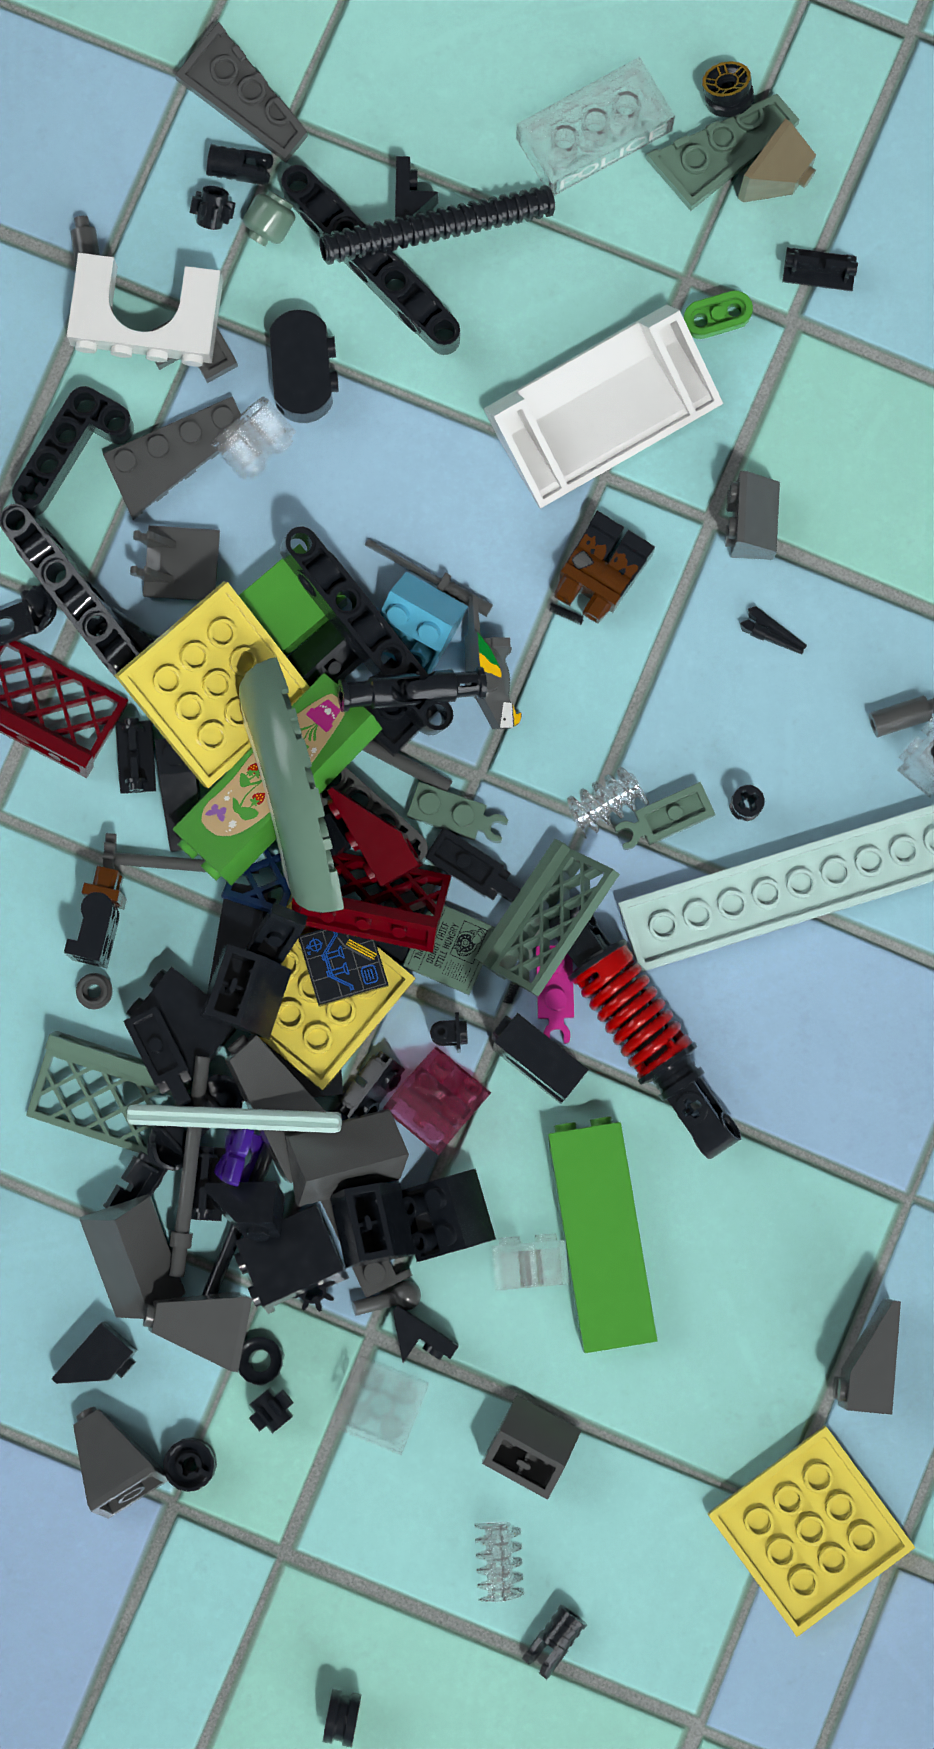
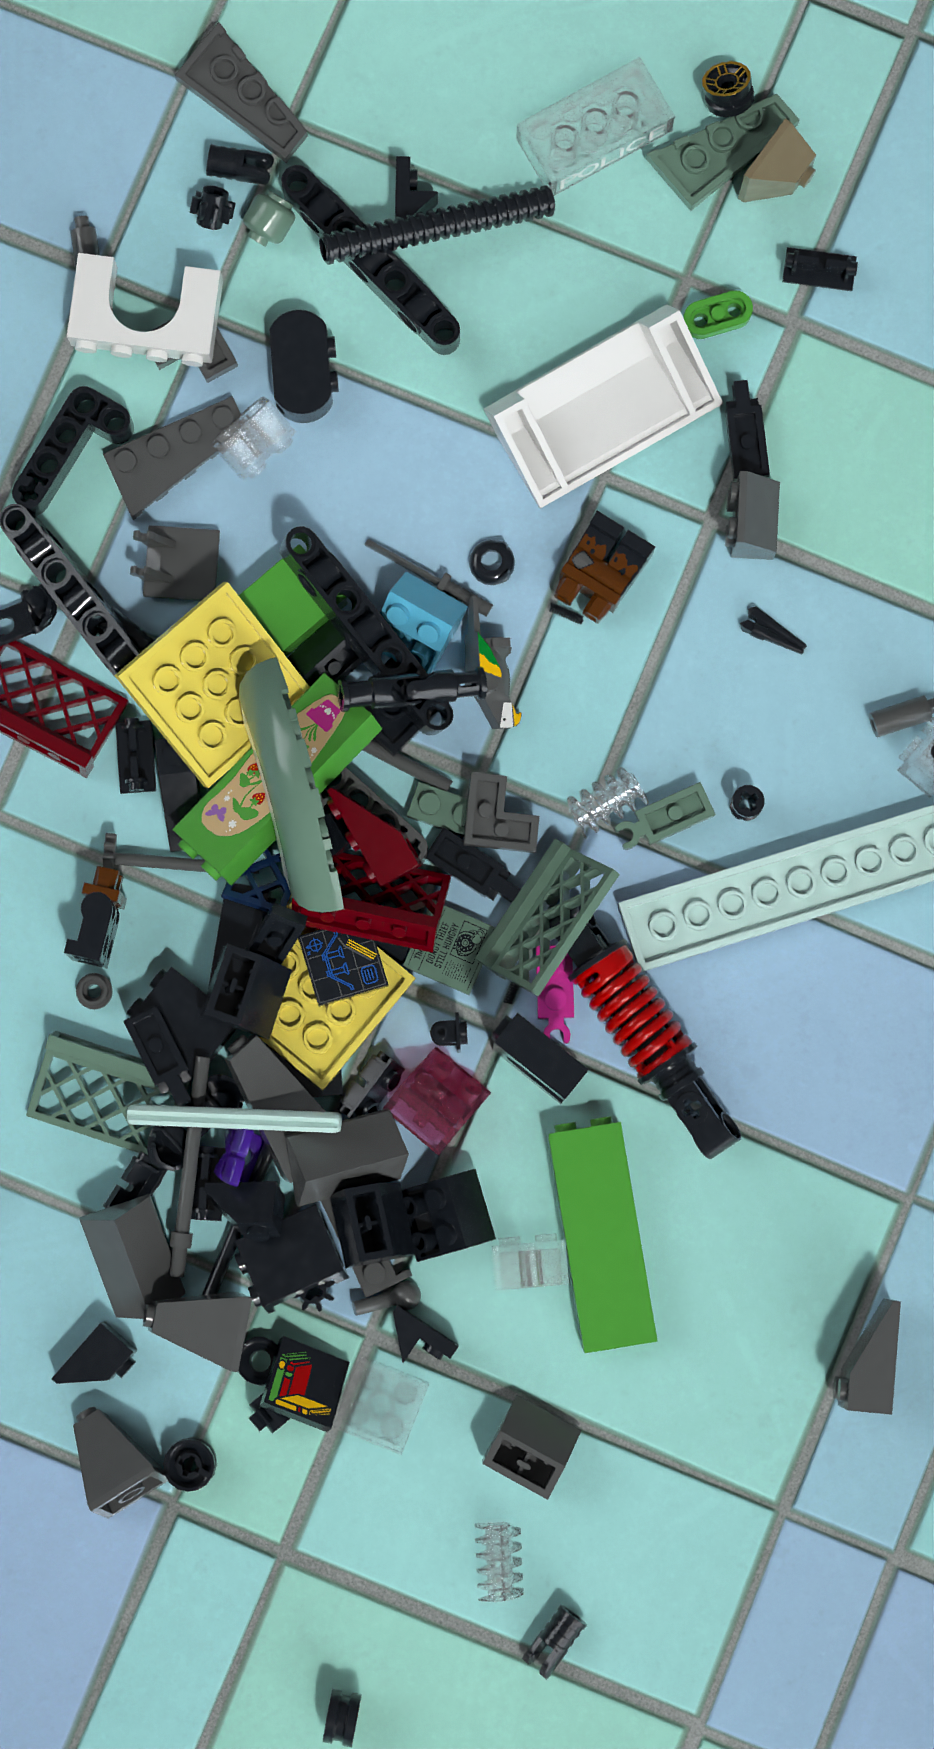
(304, 1384): none -> tile
(488, 823): none -> dark grey plate
(497, 576): none -> black piece
(746, 432): none -> black hinge
(811, 1530): light yellow plate -> none

